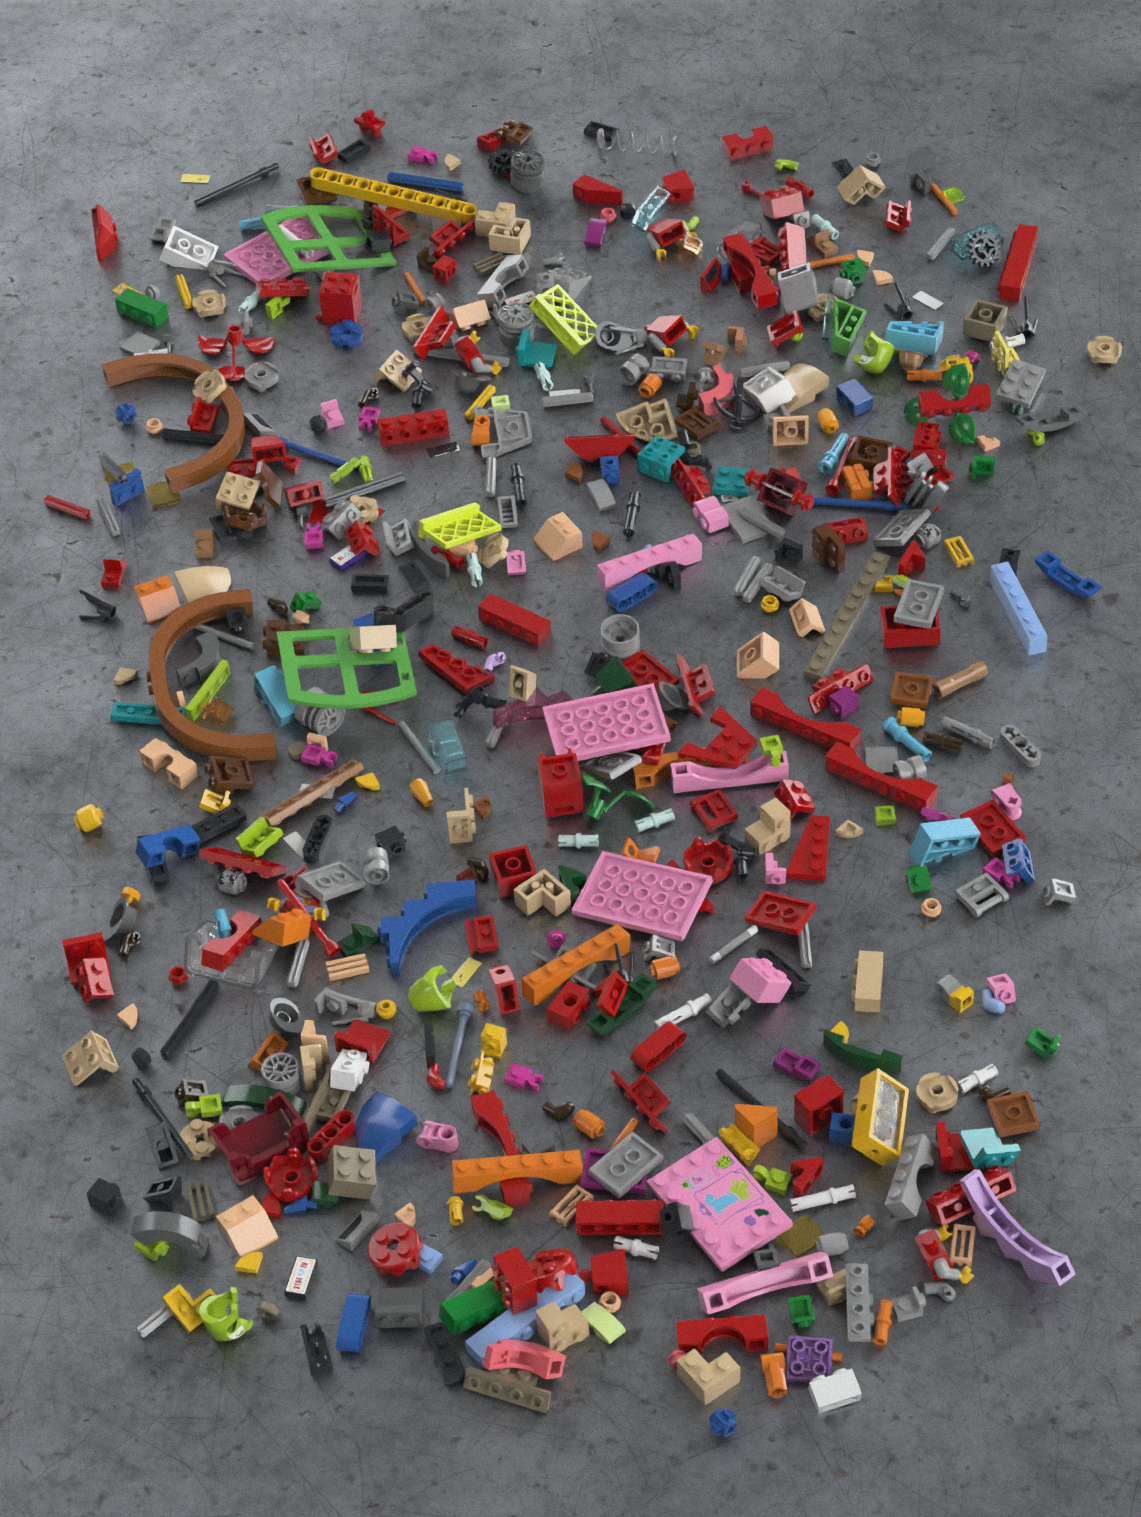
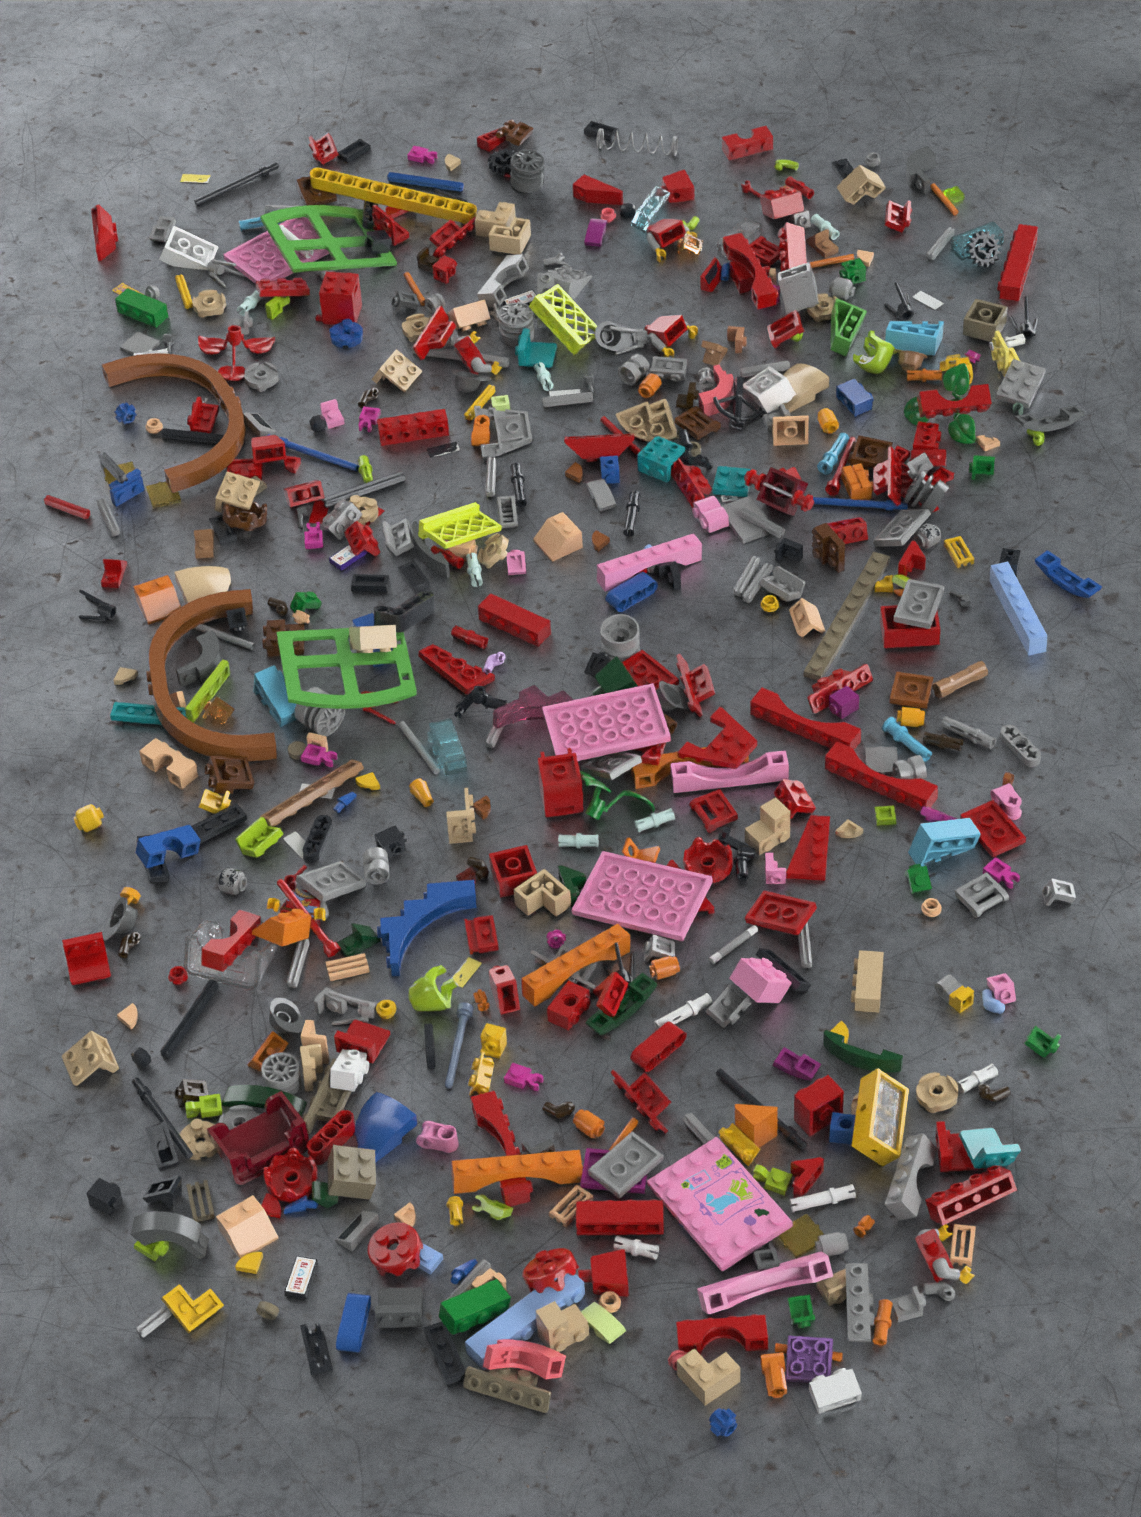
(93, 979): bracket -> none
(216, 382): tan plate -> none
(218, 1322): lime piece -> none
(222, 923): medium azure pin -> none
(247, 863): red plate -> none
(271, 484): reddish brown tile -> none
(344, 470): lime axle -> none
(368, 121): red hips -> none
(423, 386): black pin -> none
(433, 1078): red arm -> none
(488, 264): dark tan tile -> none
(514, 1280): red brick -> none
(521, 683): tan slope -> none
(676, 1220): black brick -> none
(758, 657): light nougat slope -> none
(772, 746): lime plate -> none
(827, 317): clear light blue bar -> none
(882, 277): light nougat tile -> none
(1013, 1114): dark orange plate -> none
(1016, 1243): lavender arch -> none
(1018, 860): blue bracket -> none
(1110, 355): tan plate -> none

